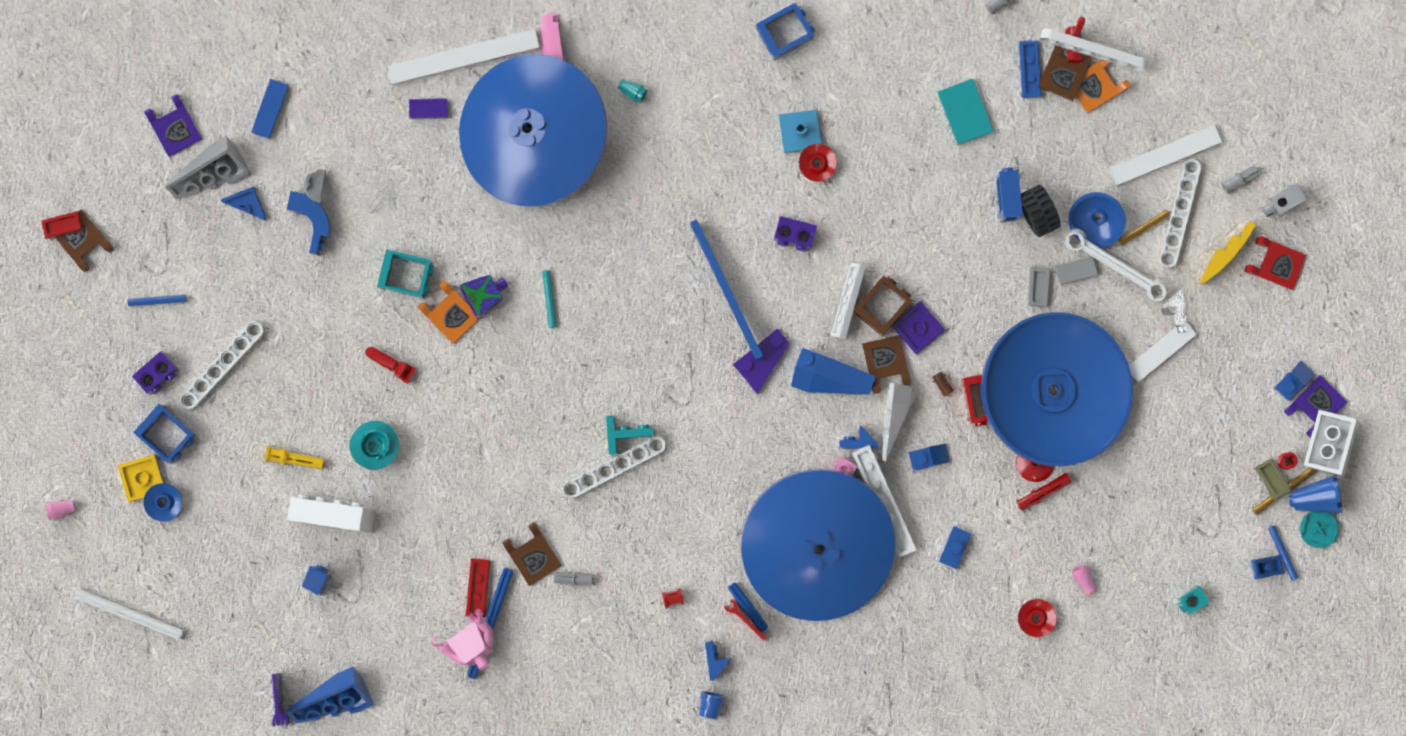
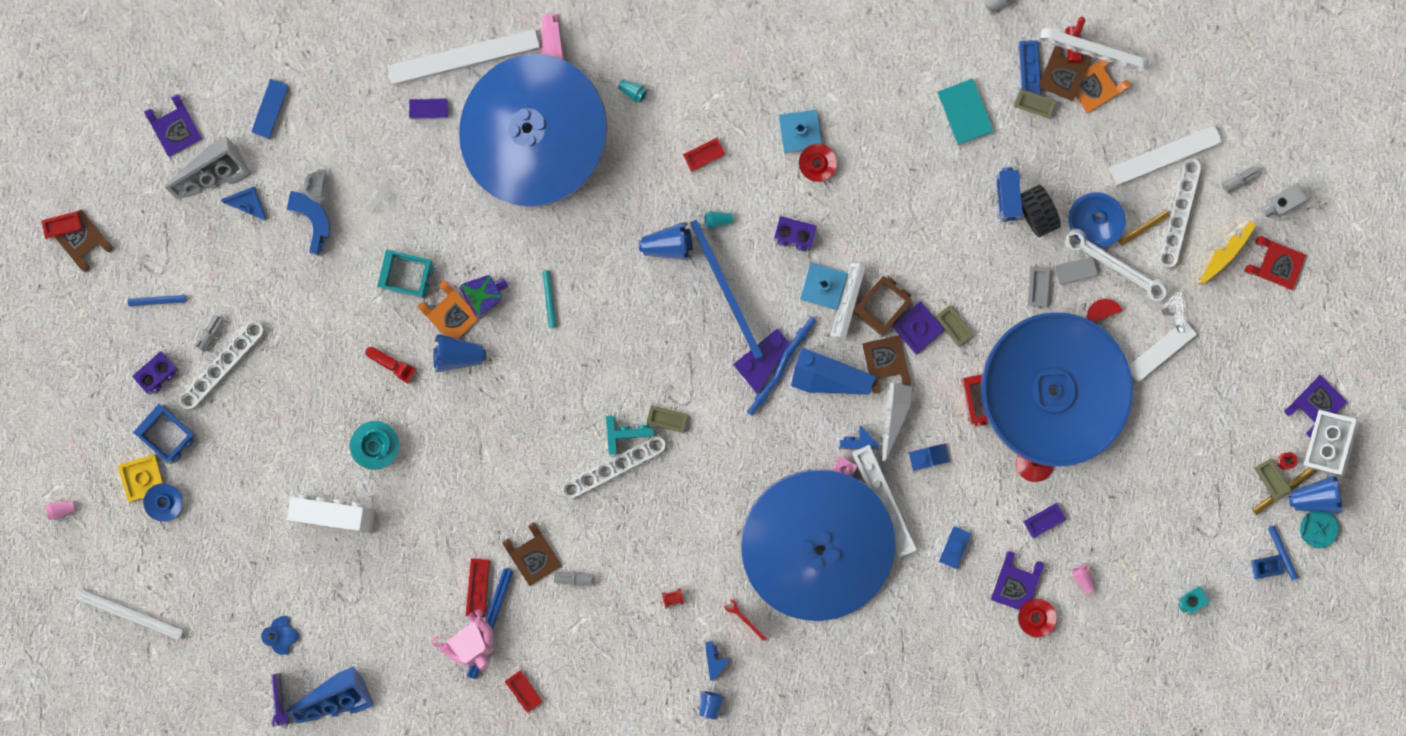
(209, 333): none -> light grey axle
(282, 635): none -> blue plate
(284, 457): yellow pin -> none
(316, 579): blue slope -> none
(456, 354): none -> blue cone
(523, 691): none -> red tile
(667, 419): none -> olive tile
(668, 243): none -> blue cone
(703, 154): none -> red tile
(717, 219): none -> teal cone
(747, 606): blue axle -> none
(769, 42): blue window -> none
(801, 334): none -> blue bar
(823, 286): none -> dark azure tile
(942, 383): reddish brown pin -> none
(954, 325): none -> olive tile
(1015, 585): none -> dark purple flag
(1034, 103): none -> olive tile
(1037, 495): red pin -> none
(1044, 520): none -> dark purple tile
(1102, 309): none -> red tile
(1294, 380): blue slope -> none

